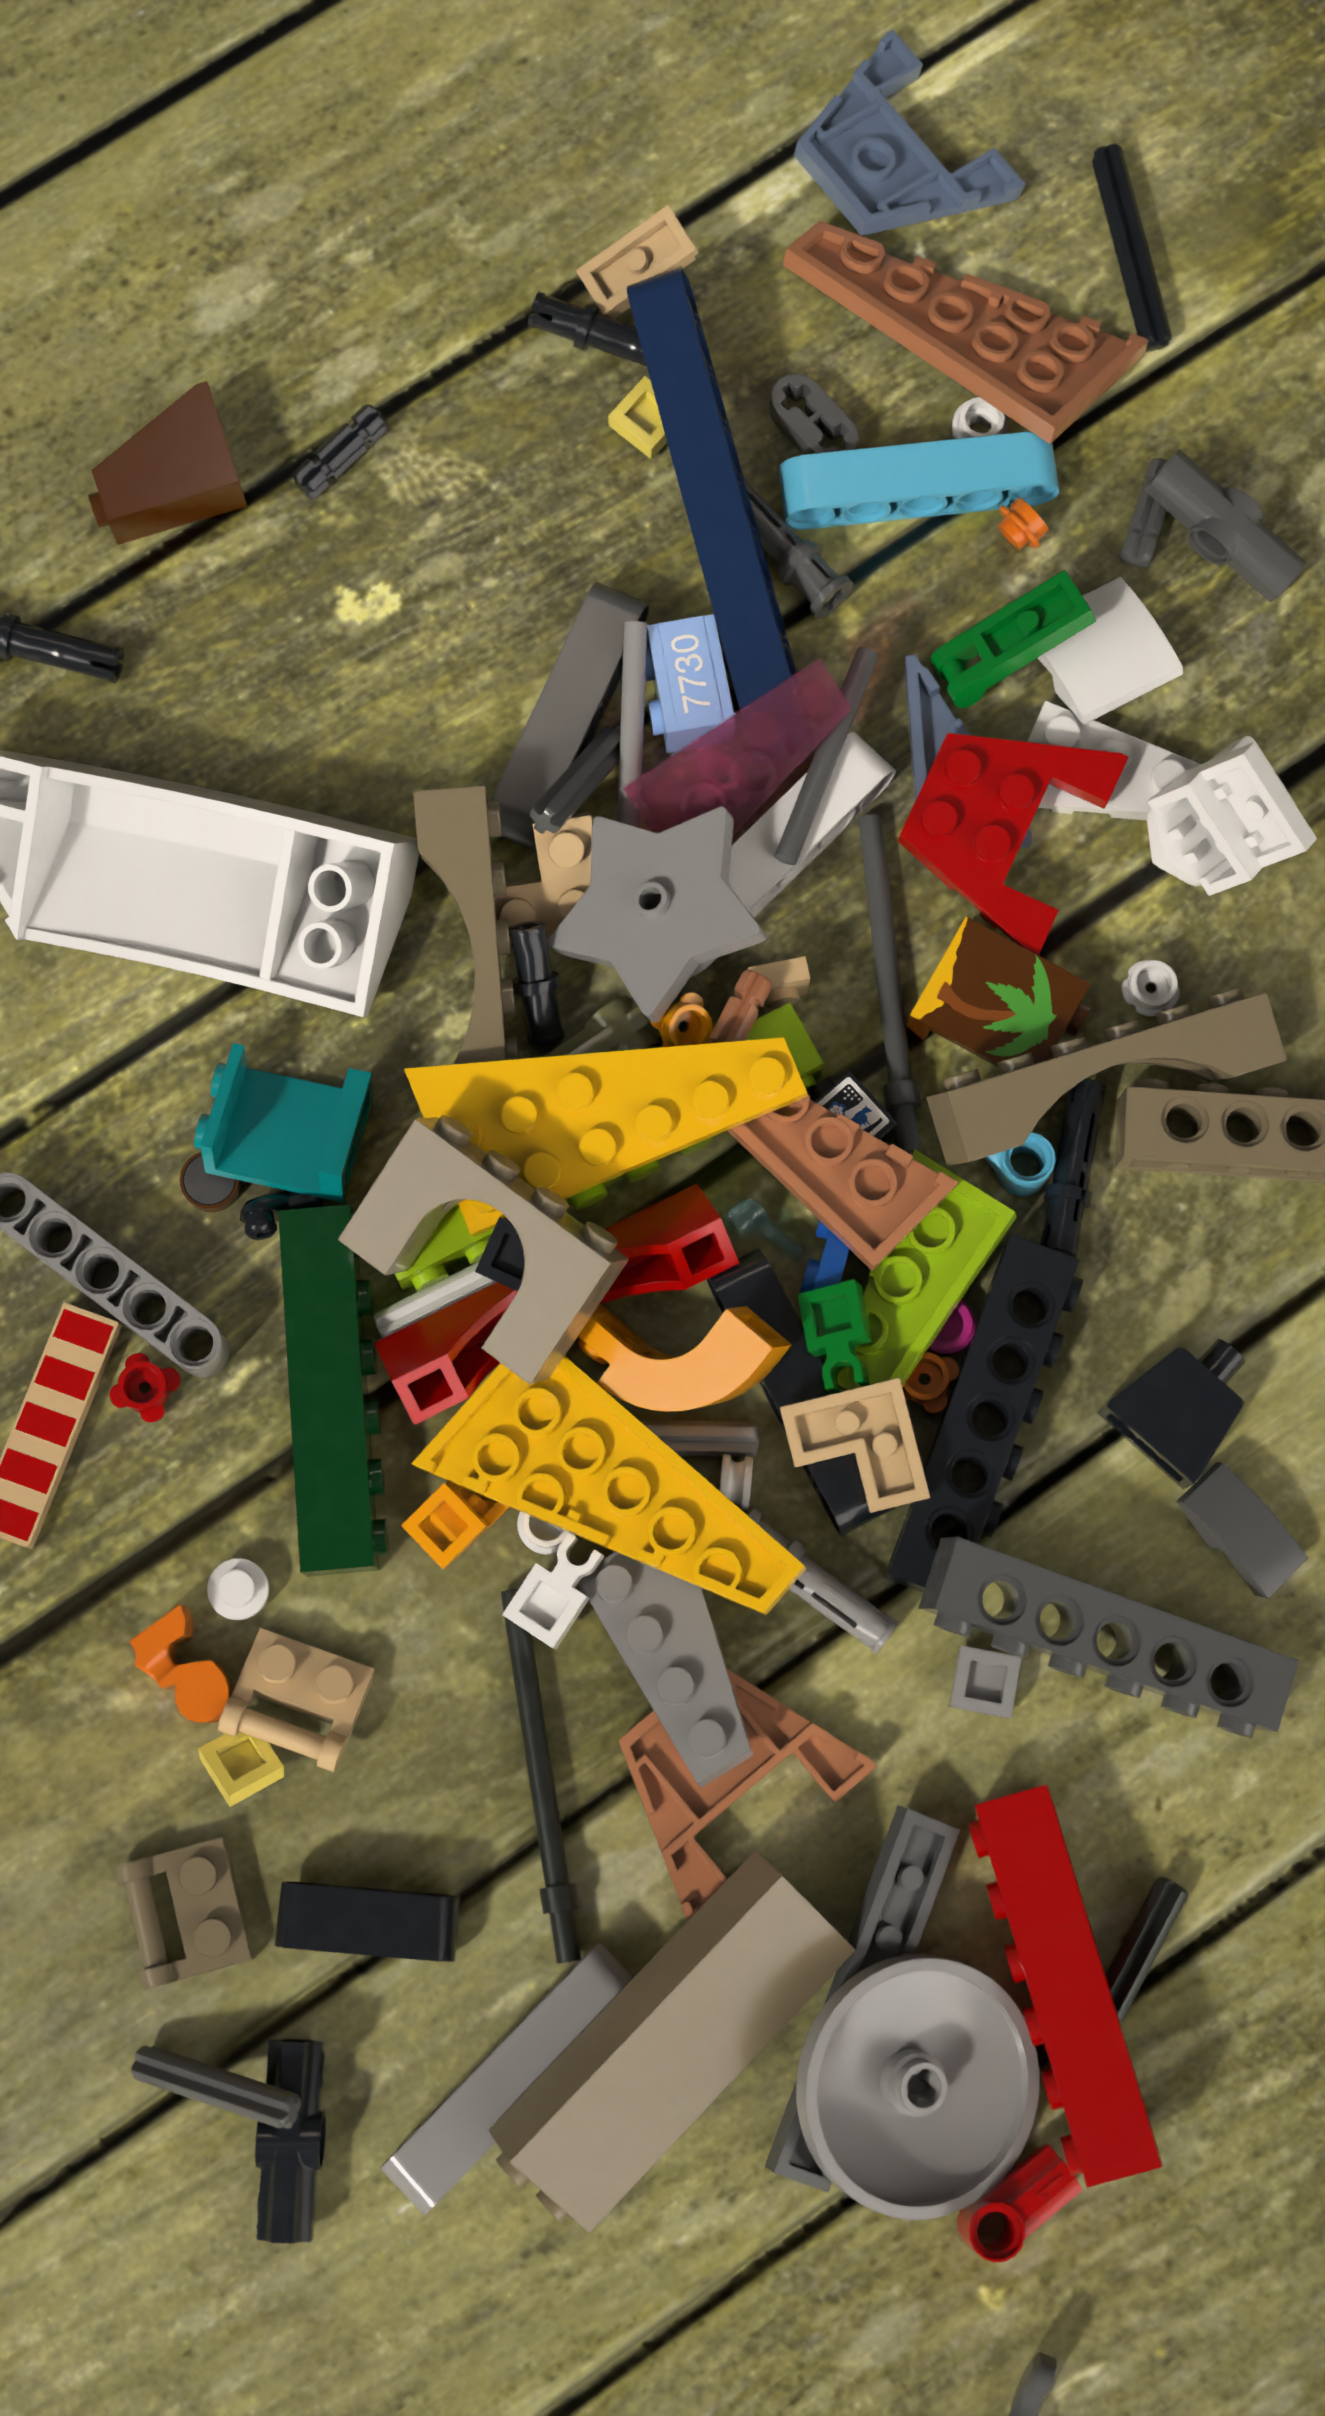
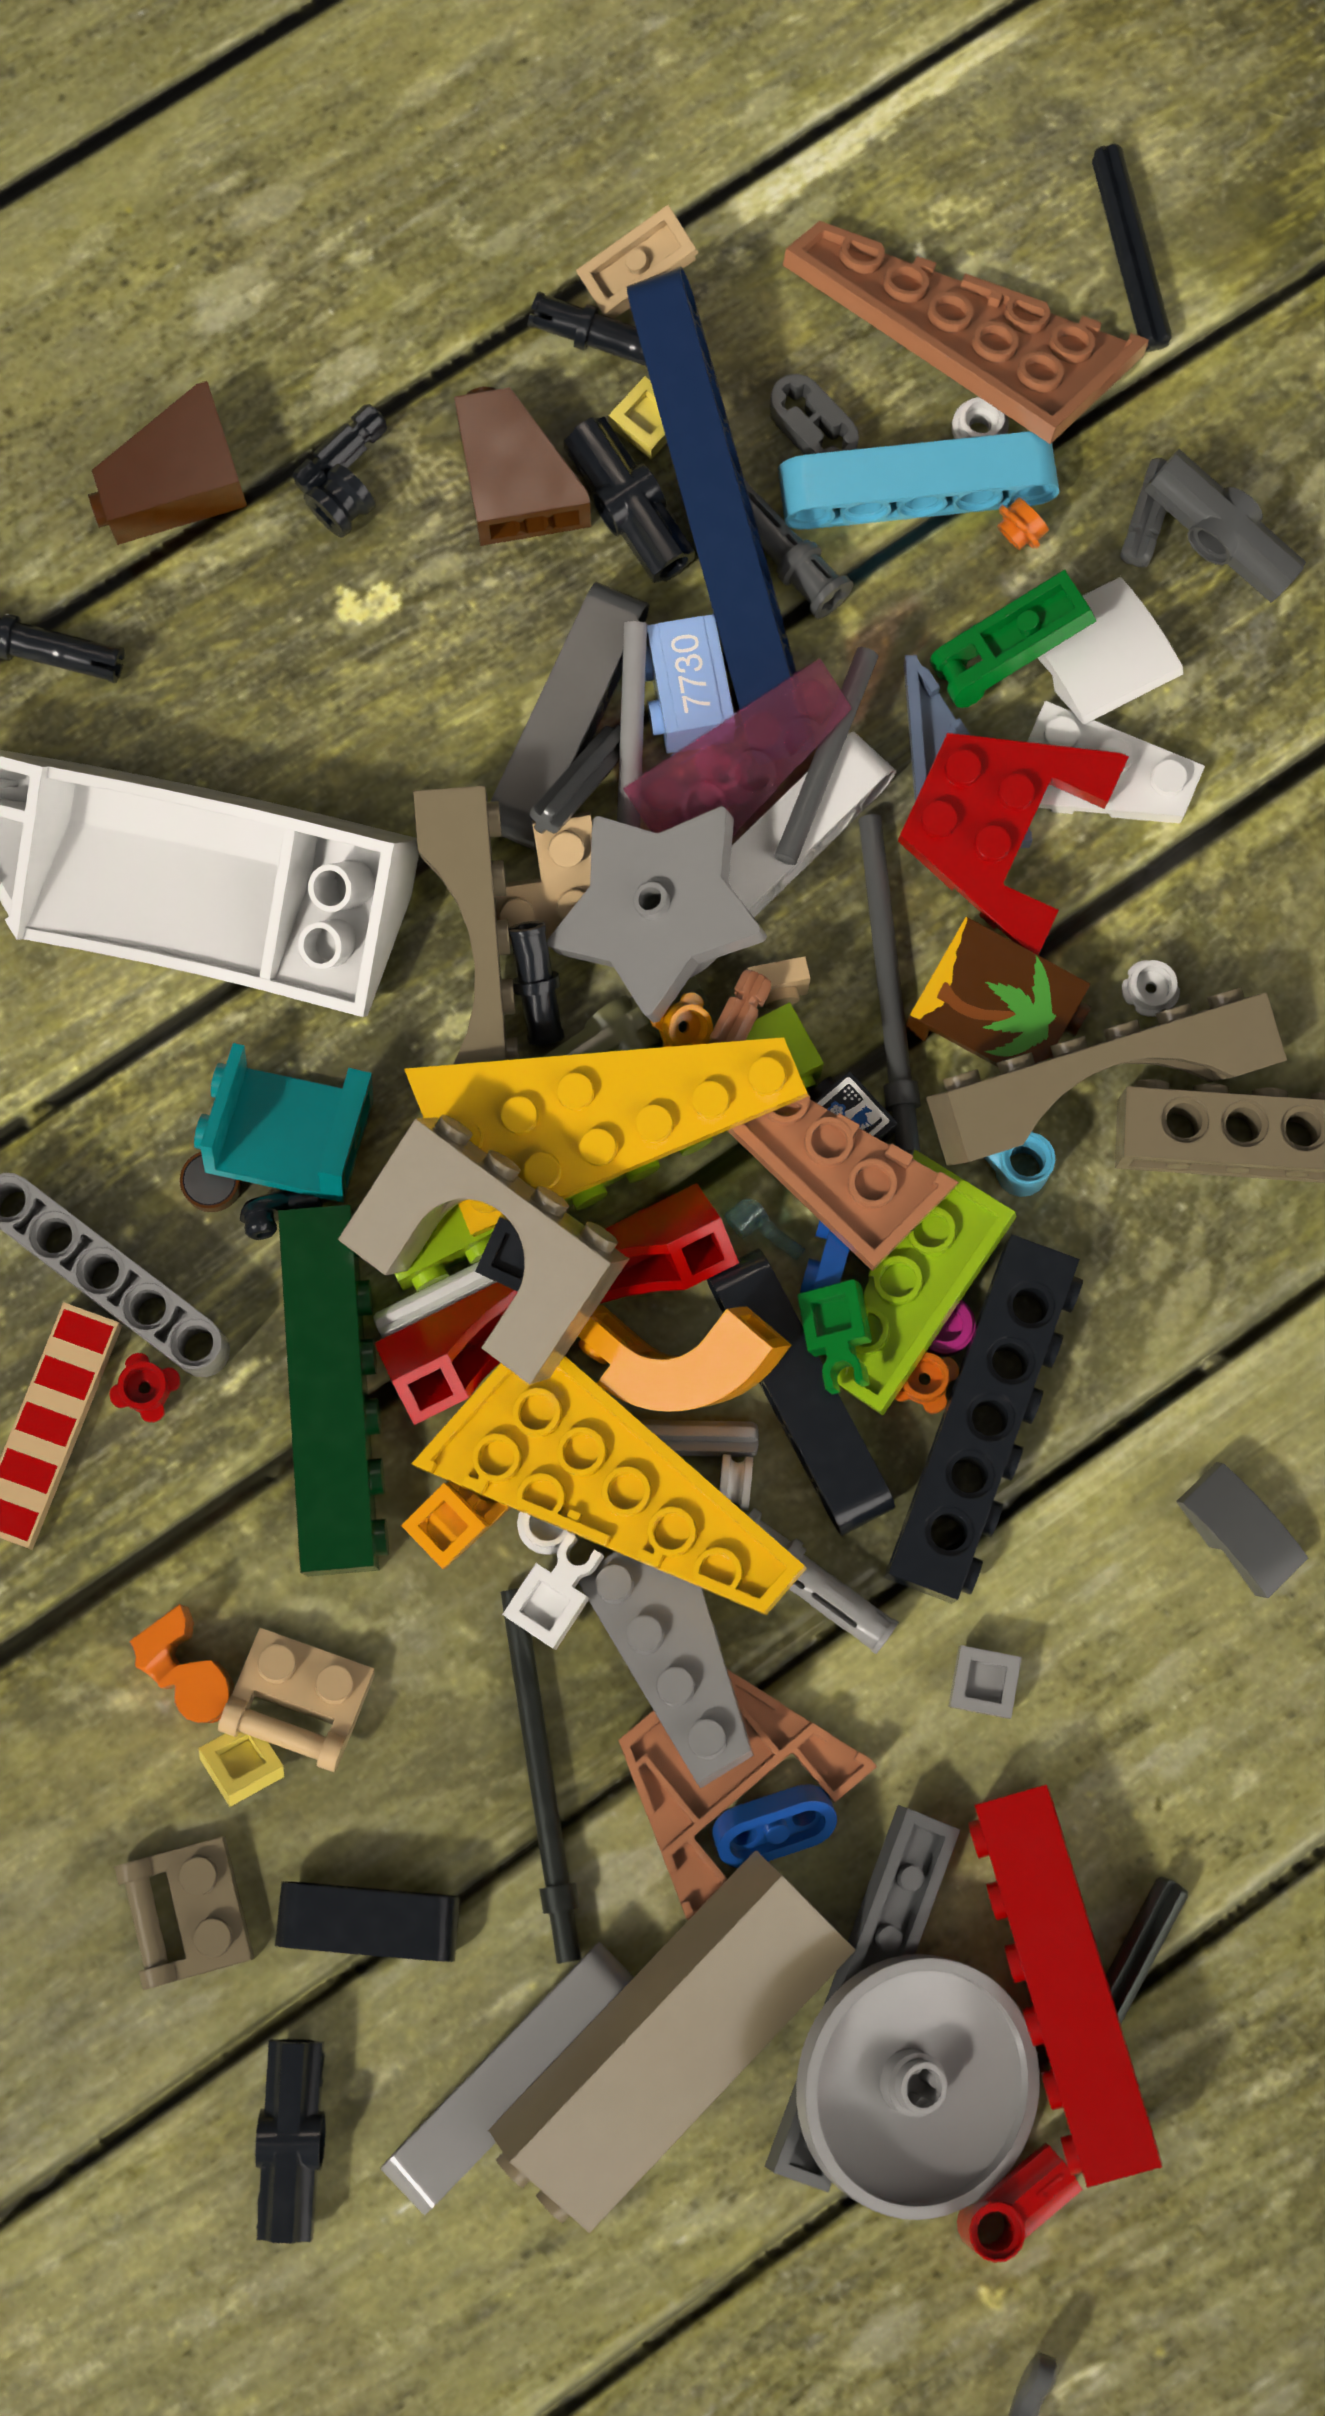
(216, 2087): dark grey axle -> none
(238, 1589): white plate -> none
(339, 500): none -> black wheel
(515, 472): none -> reddish brown slope
(629, 499): none -> black piece
(775, 1825): none -> blue plate
(873, 1426): tan plate -> none
(878, 164): sand blue wing -> none
(1069, 1191): black pin -> none
(1180, 1410): black torso -> none
(1225, 820): white piece -> none
(1255, 1675): dark grey brick -> none

